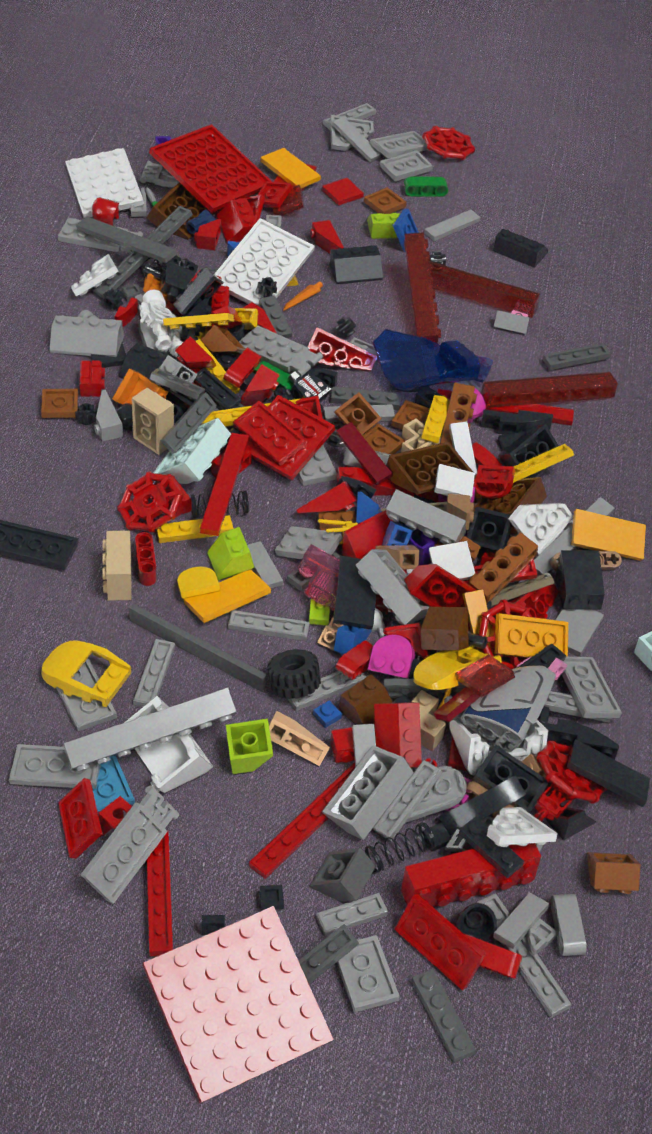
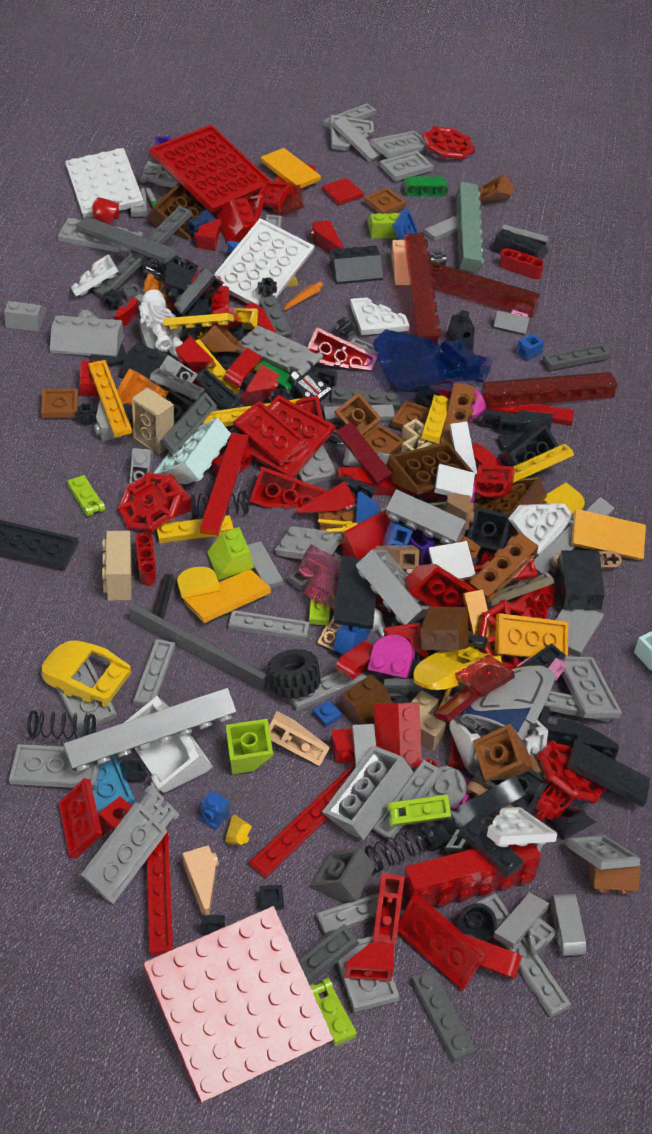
(24, 316): none -> light grey slope
(38, 723): none -> black piece
(85, 495): none -> lime plate
(110, 398): none -> light orange tile
(133, 769): none -> black plate
(140, 463): none -> light grey slope
(164, 594): none -> black axle
(201, 872): none -> light nougat slope
(214, 810): none -> blue brick
(237, 831): none -> yellow piece
(282, 491): none -> red wedge
(333, 1012): none -> lime plate
(372, 963): none -> red slope
(376, 318): none -> white plate
(388, 908): none -> red slope
(399, 263): none -> light nougat slope
(419, 810): none -> lime plate
(462, 329): none -> black torso
(469, 227): none -> sand green brick
(496, 190): none -> dark orange slope
(502, 754): none -> dark orange slope
(521, 263): none -> red beam
(529, 347): none -> blue brick
(530, 235): none -> light grey tile
(566, 495): none -> yellow tile
(602, 852): none -> light grey tile

